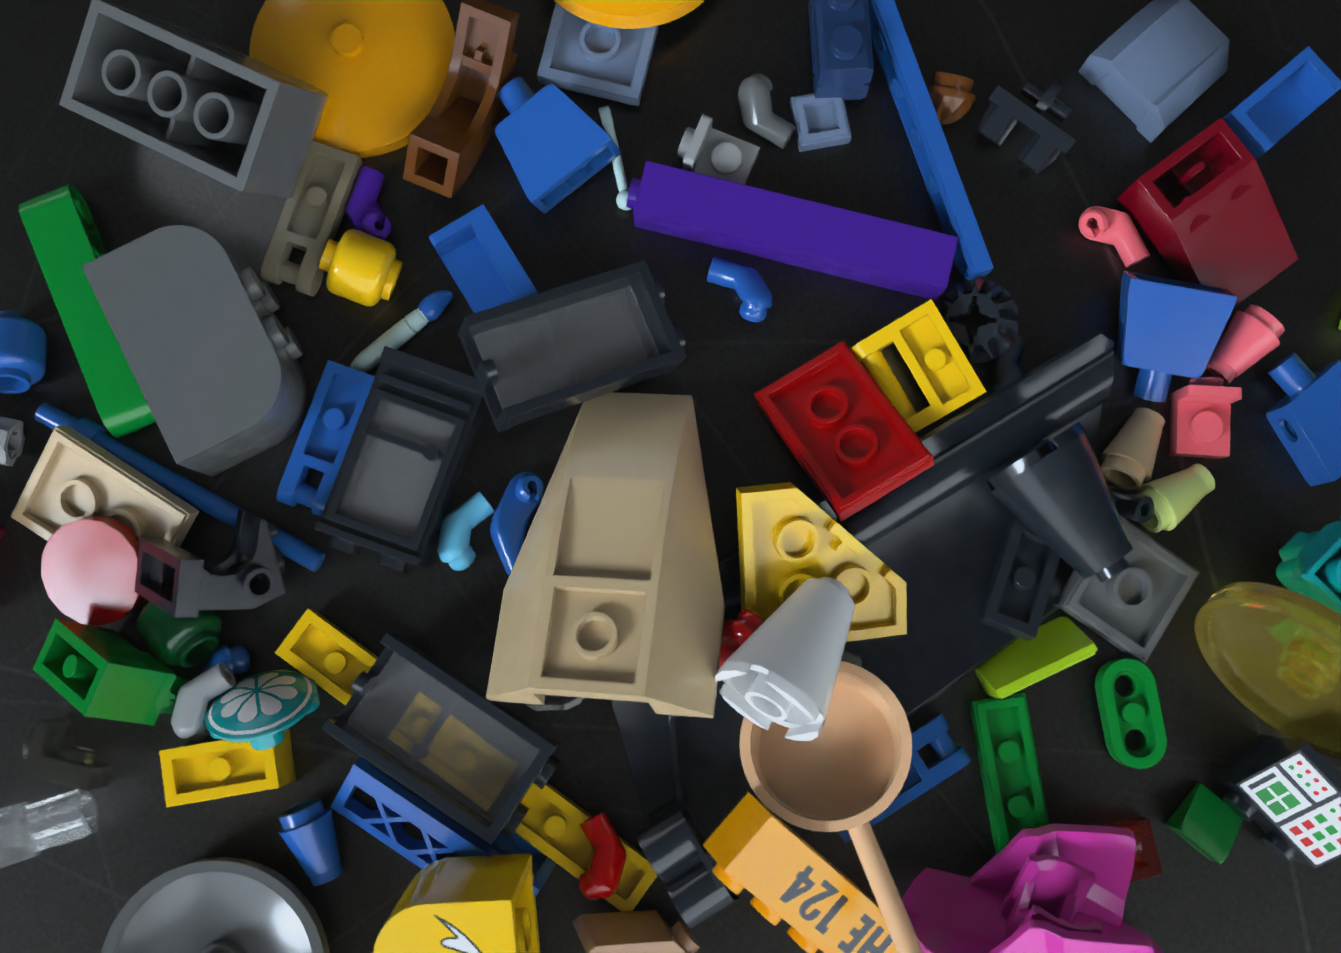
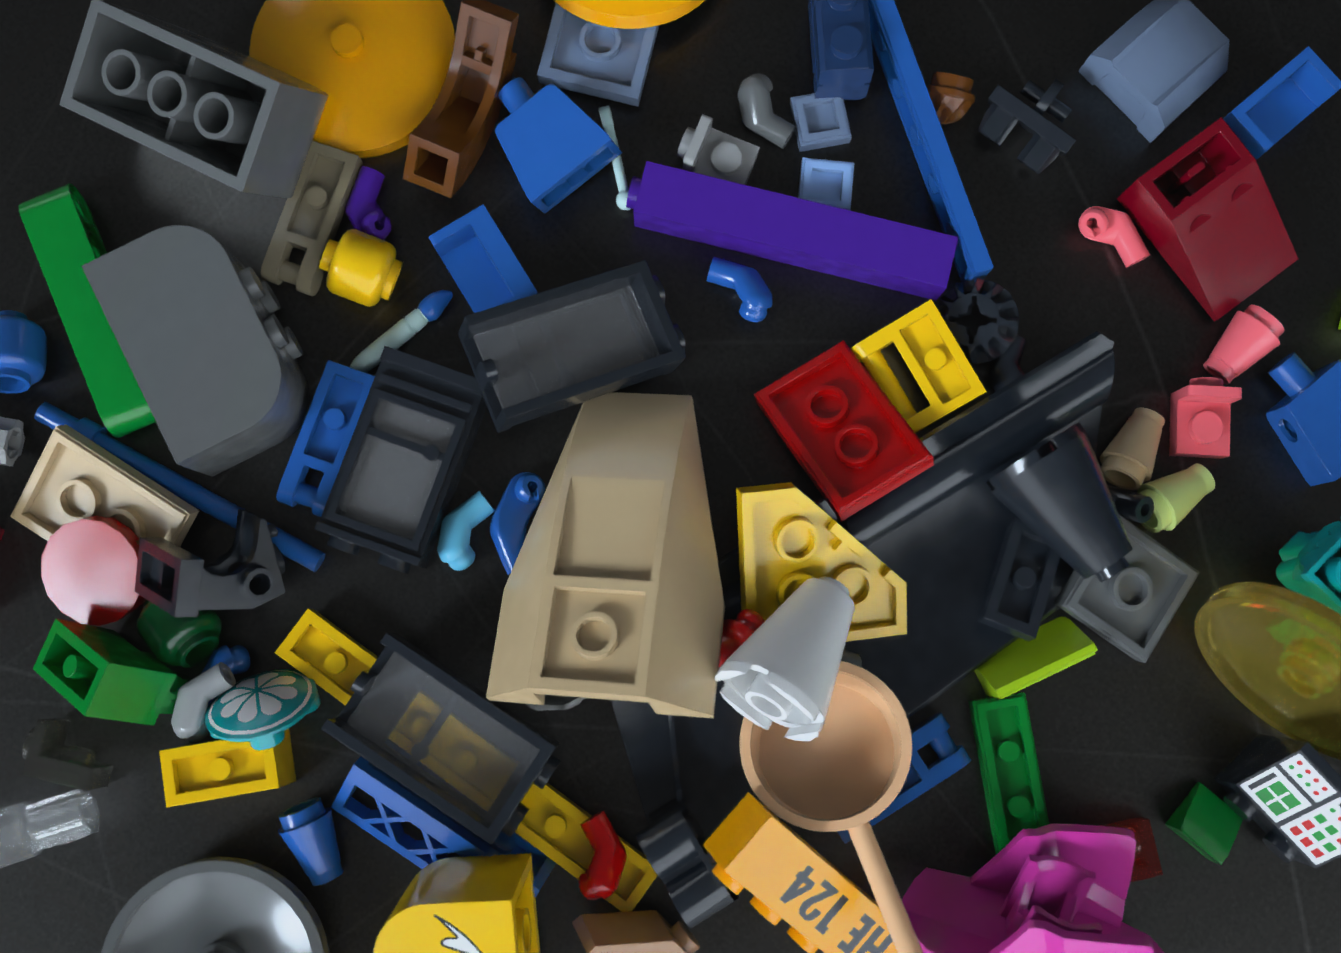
(826, 182): none -> light blue tile
(1134, 710): green plate -> none
(1168, 329): blue torso -> none

